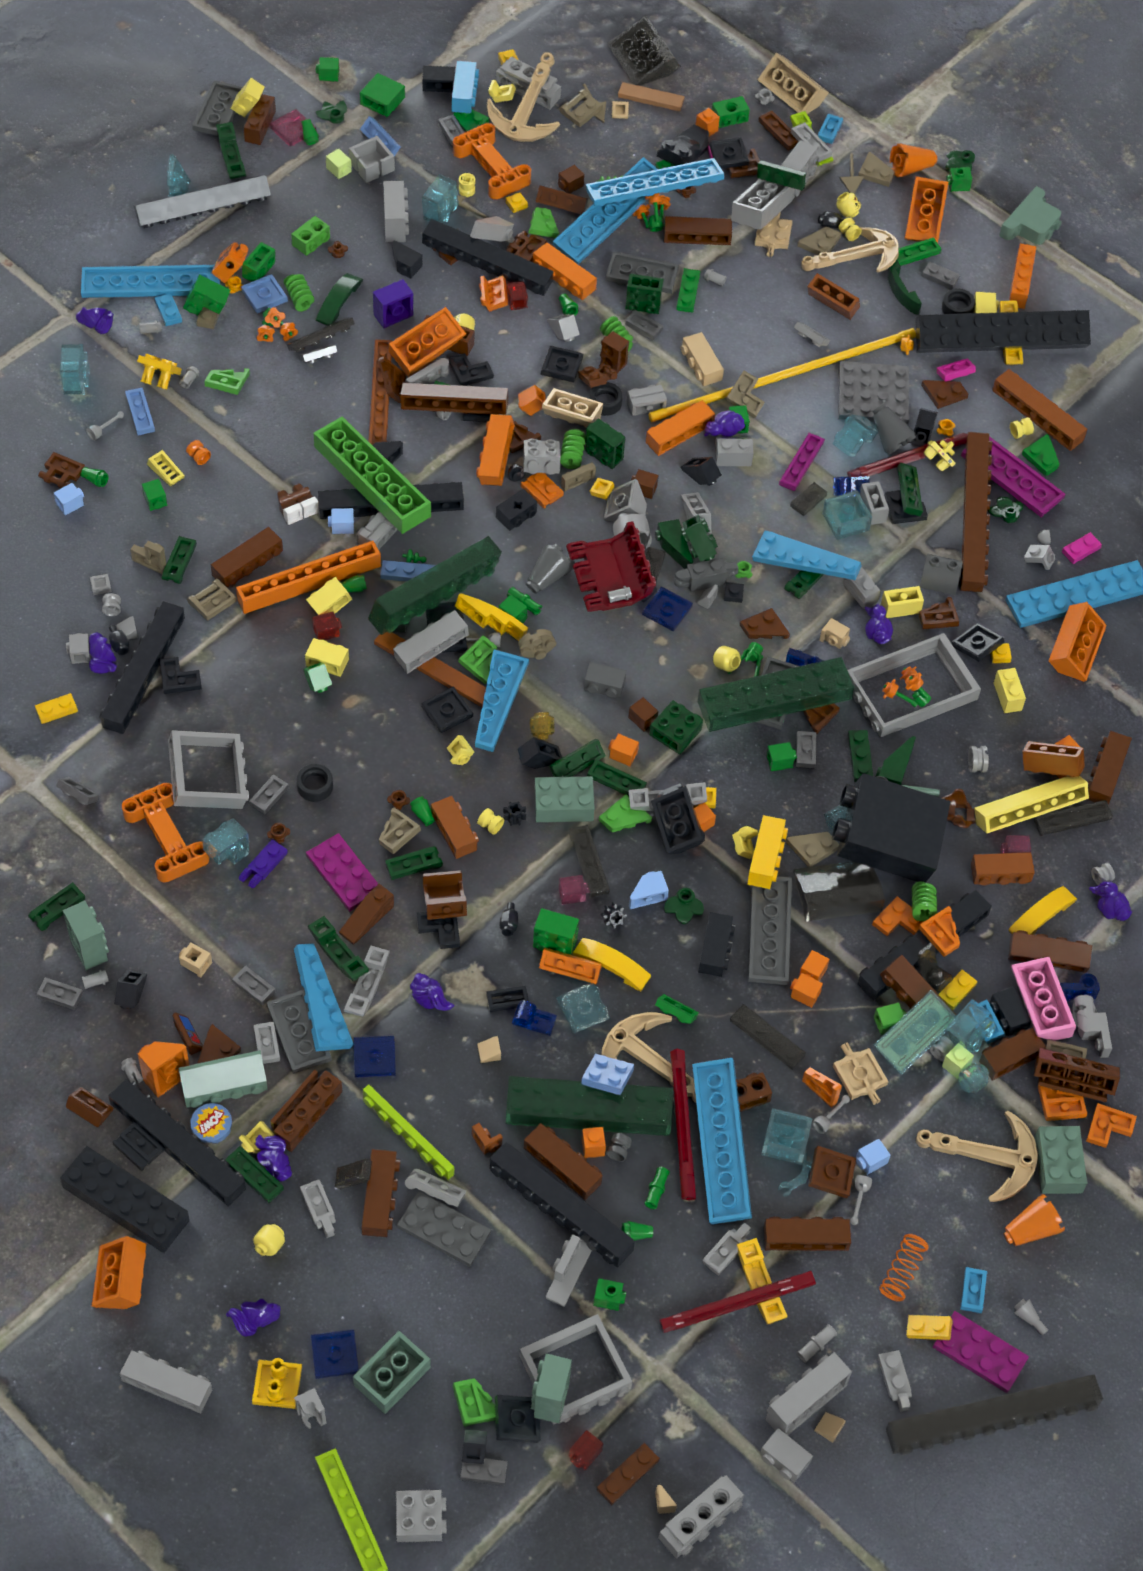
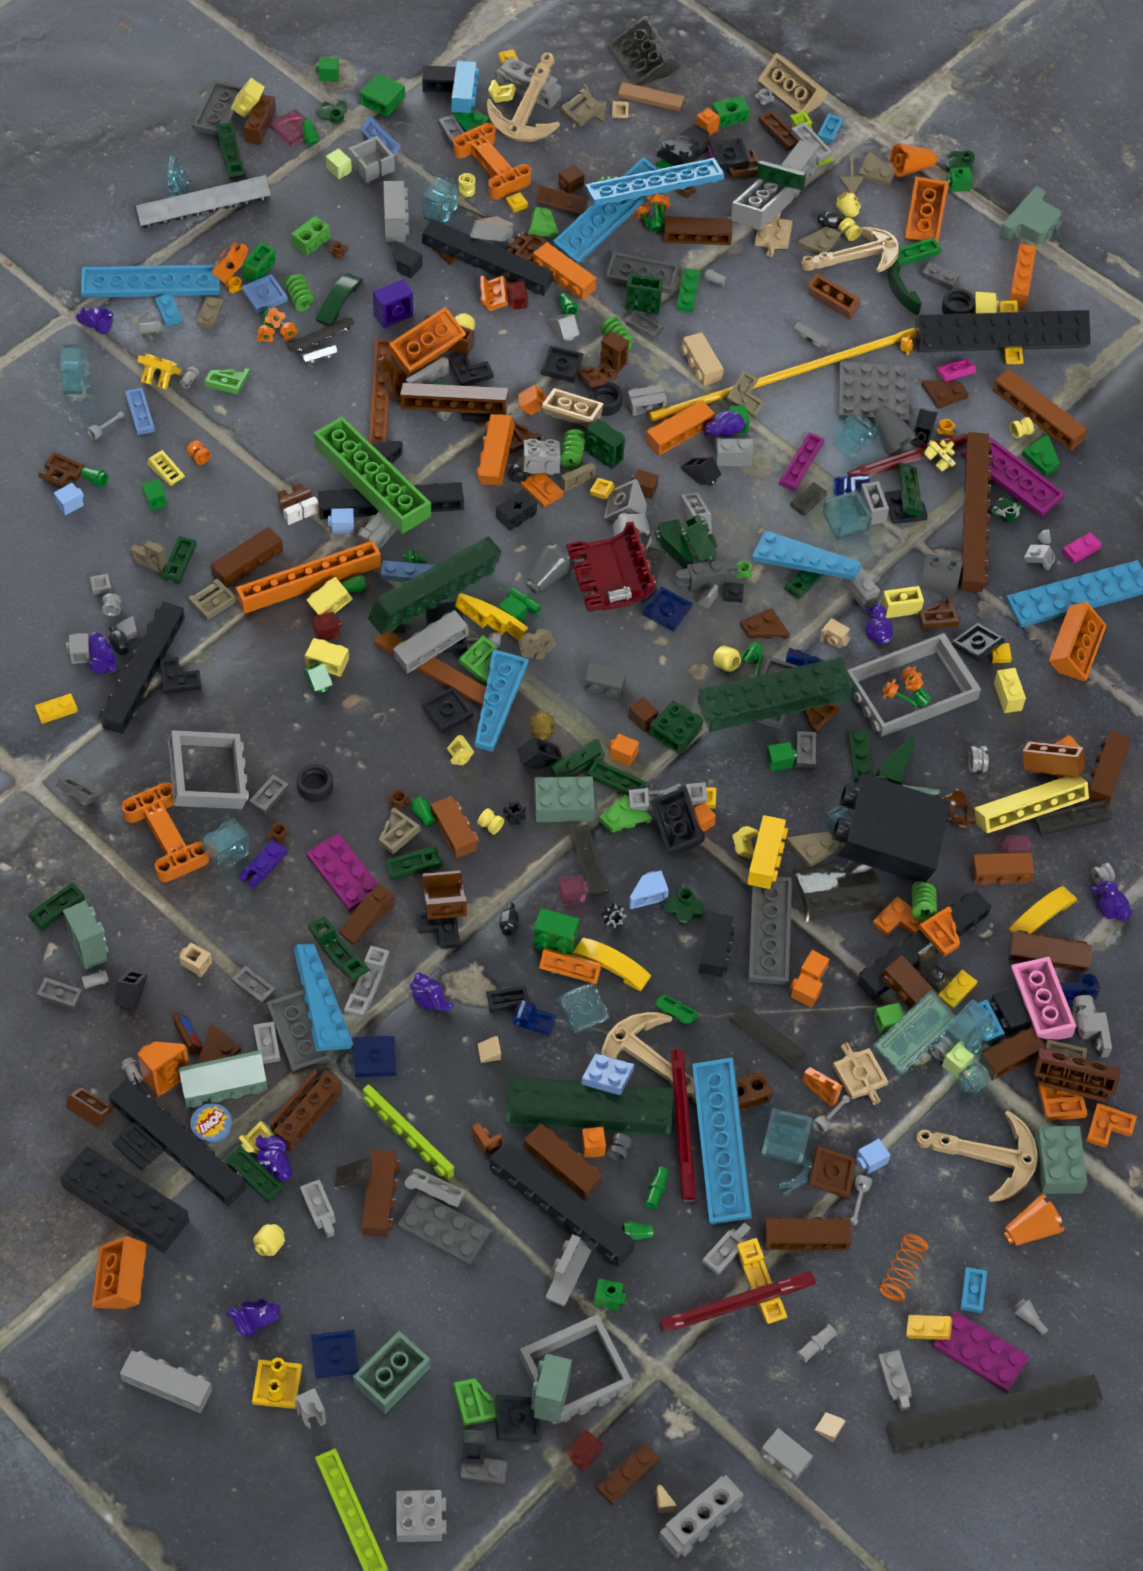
(206, 294): green brick -> none
(808, 1394): light grey brick -> none

